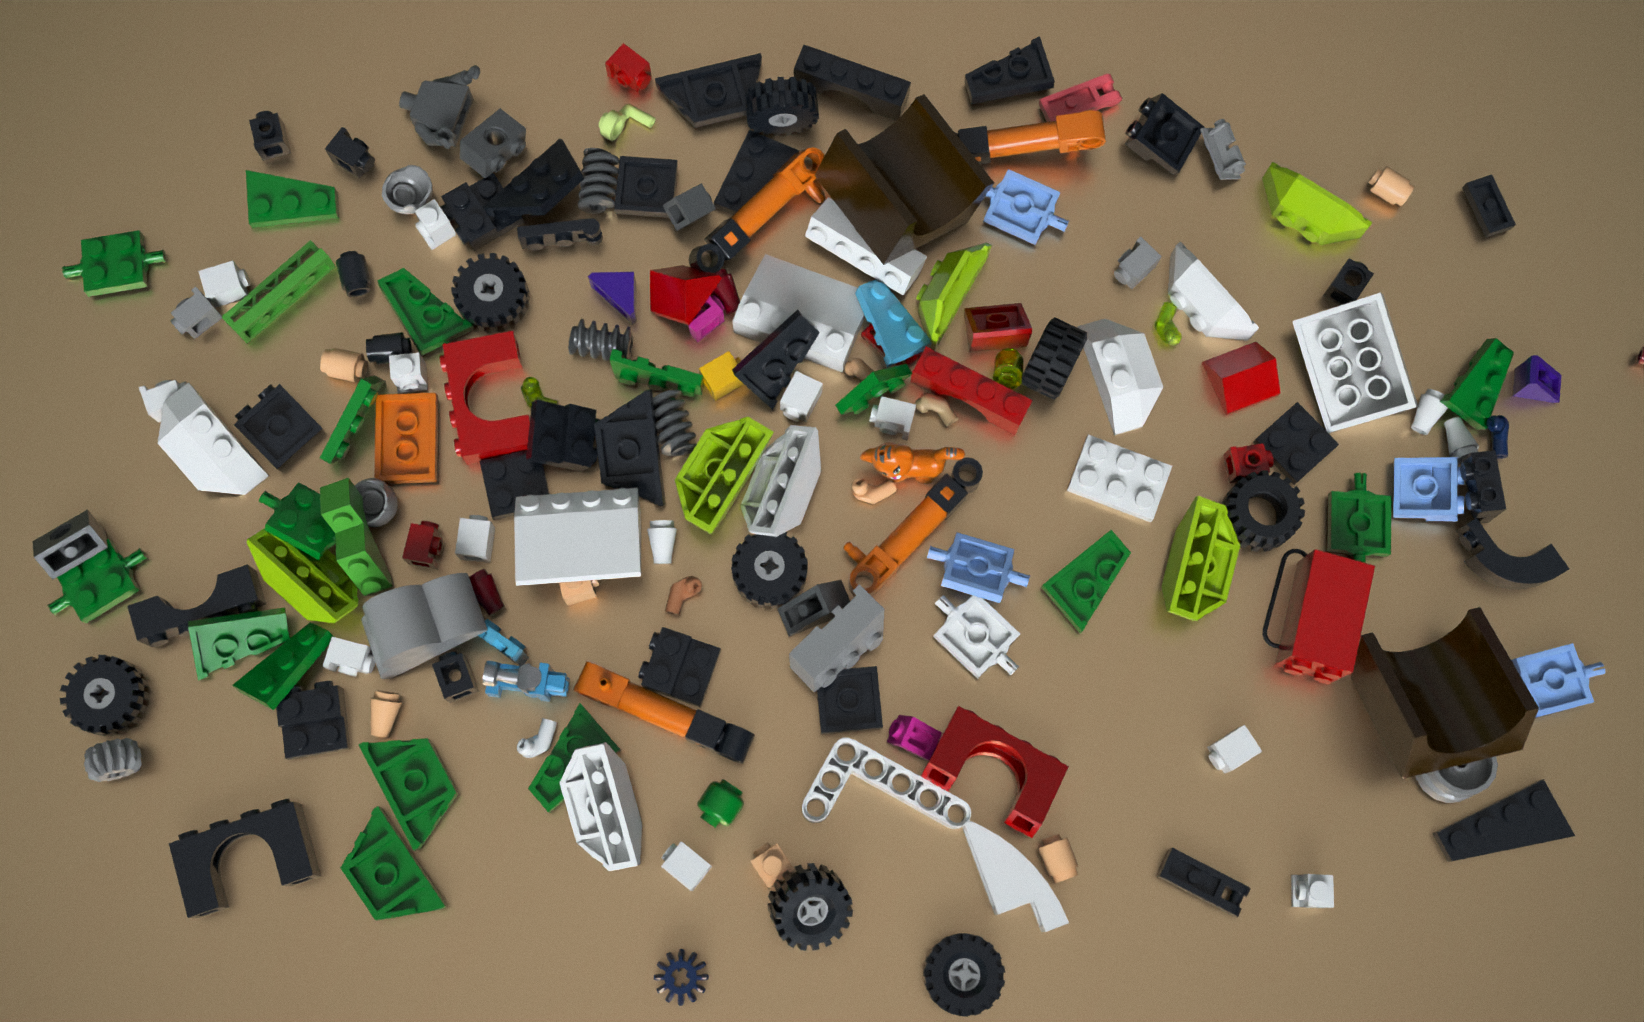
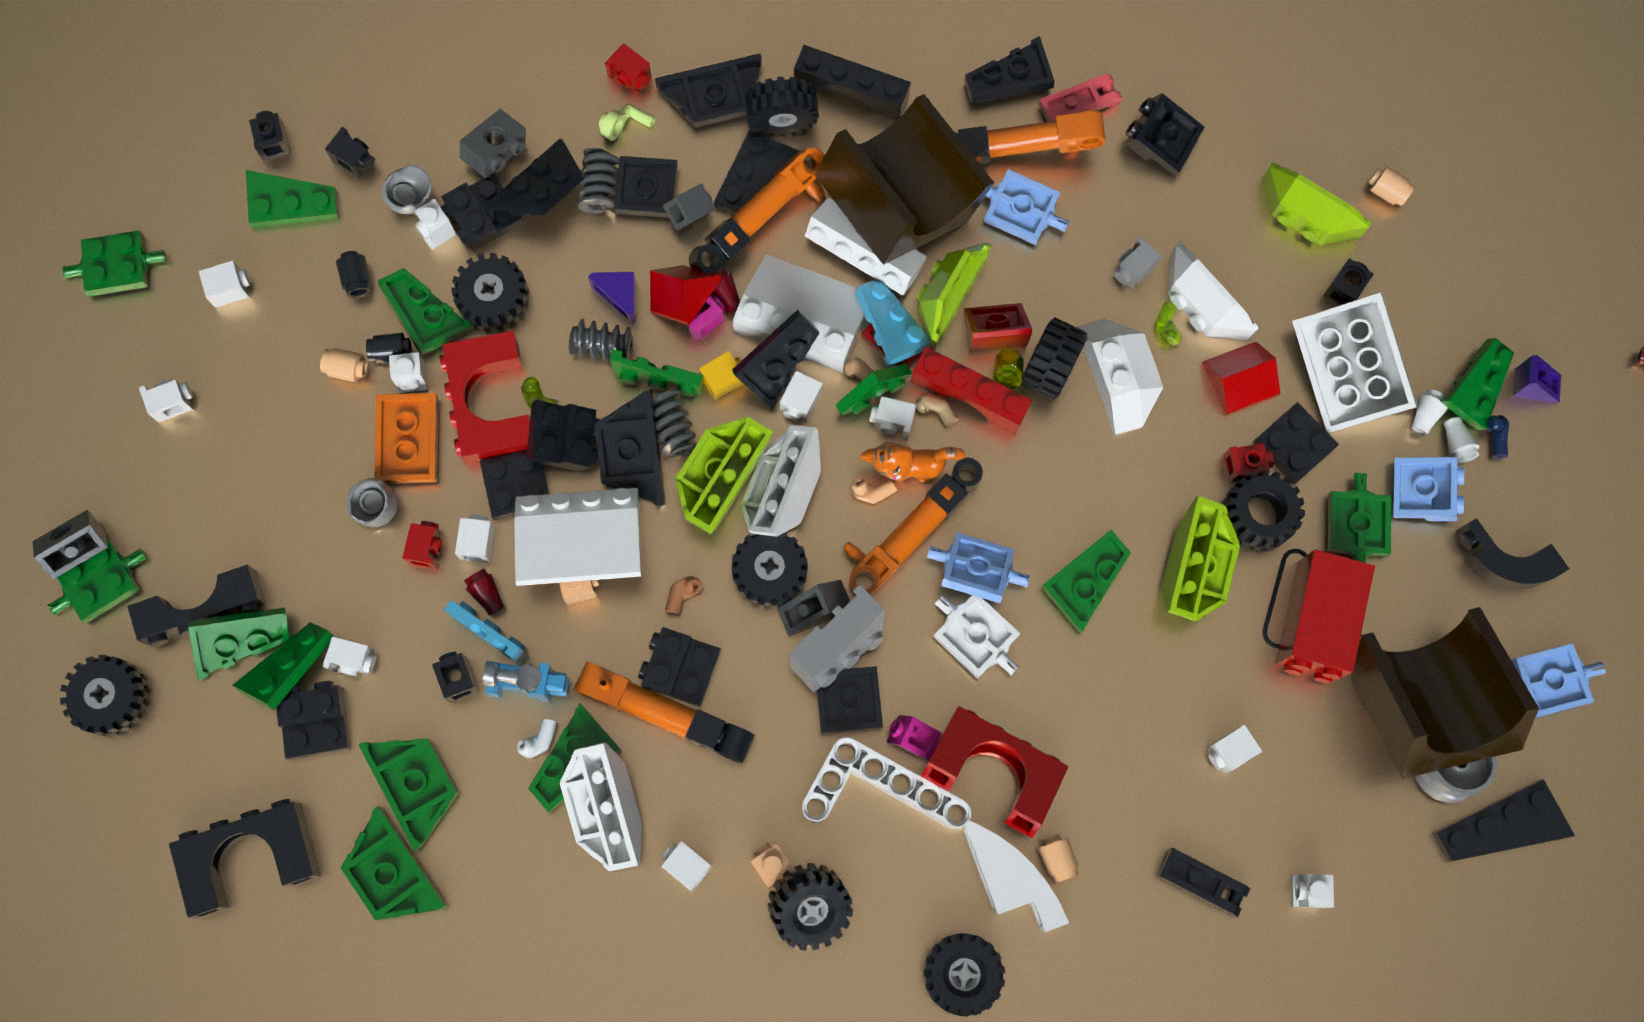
(112, 759): light grey gear -> none
(195, 314): light grey brick -> none
(206, 446): white wedge -> none
(276, 425): black plate -> none
(282, 294): bright green fence -> none
(299, 520): green plate -> none
(311, 586): lime wedge -> none
(352, 418): green wing -> none
(354, 542): bright green arch -> none
(383, 712): light nougat cone -> none
(421, 622): light grey brick -> none
(441, 107): dark grey torso -> none
(560, 234): black plate -> none
(662, 540): white cone -> none
(670, 979): dark blue gear -> none
(720, 803): green head -> none
(1119, 478): white plate -> none
(1227, 162): light grey hinge -> none
(1484, 485): black plate -> none
(1488, 206): black plate -> none

